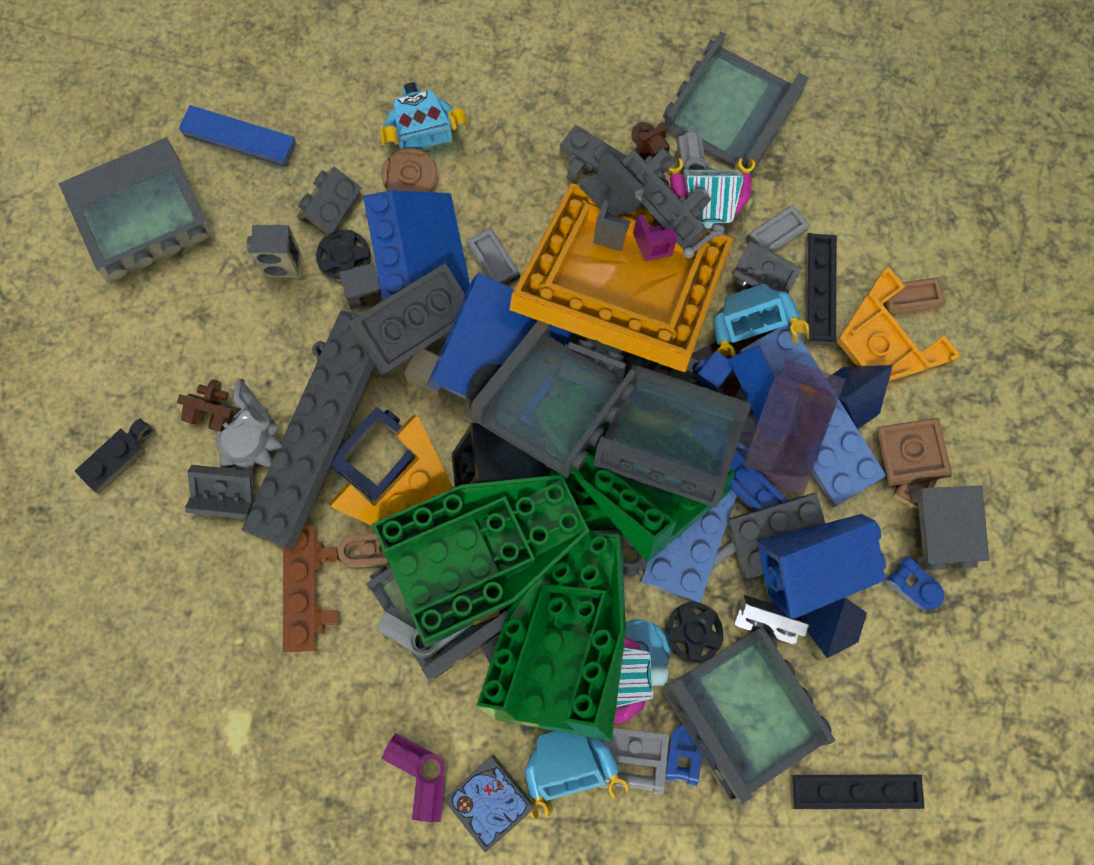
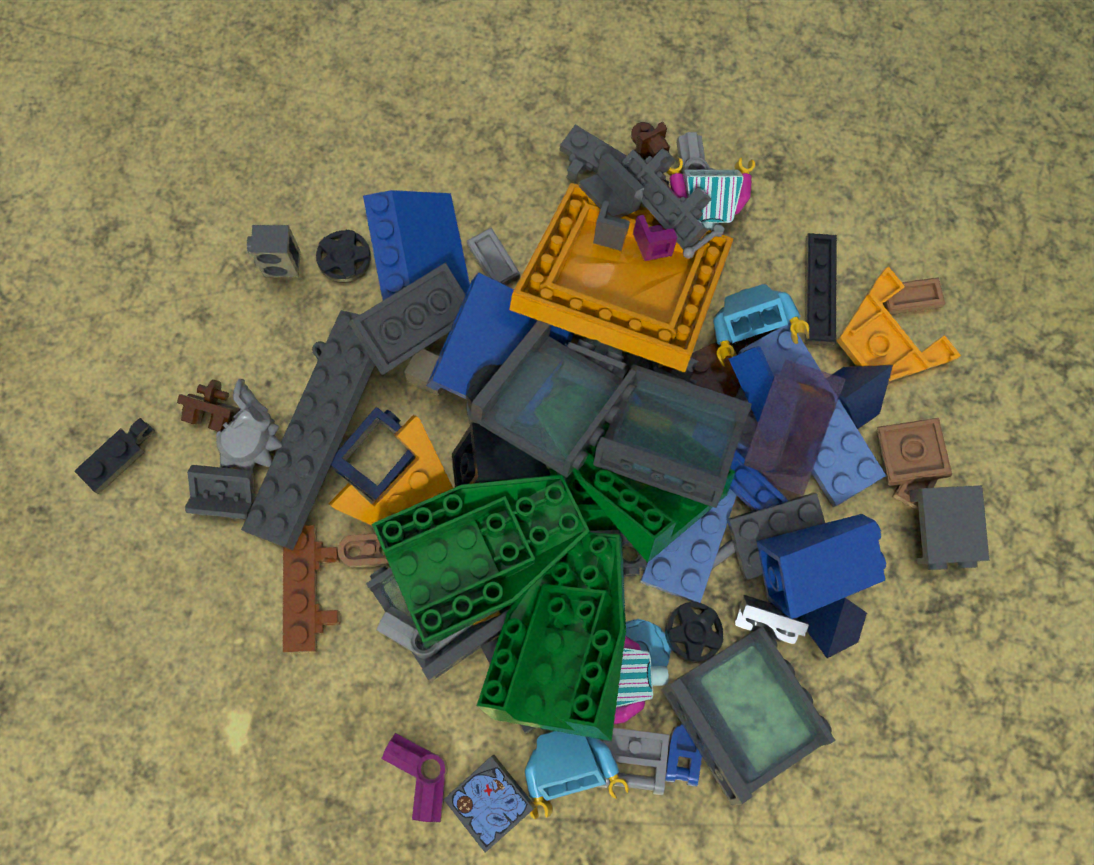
(135, 209): panel -> none
(237, 135): blue tile -> none
(329, 199): dark grey bracket -> none
(359, 283): dark grey panel -> none
(409, 171): medium nougat tile -> none
(420, 119): medium azure torso -> none
(713, 371): blue plate -> none
(732, 105): clear light blue panel -> none
(765, 267): dark grey bracket -> none
(779, 229): light grey tile -> none
(857, 791): black tile -> none
(924, 593): blue plate -> none

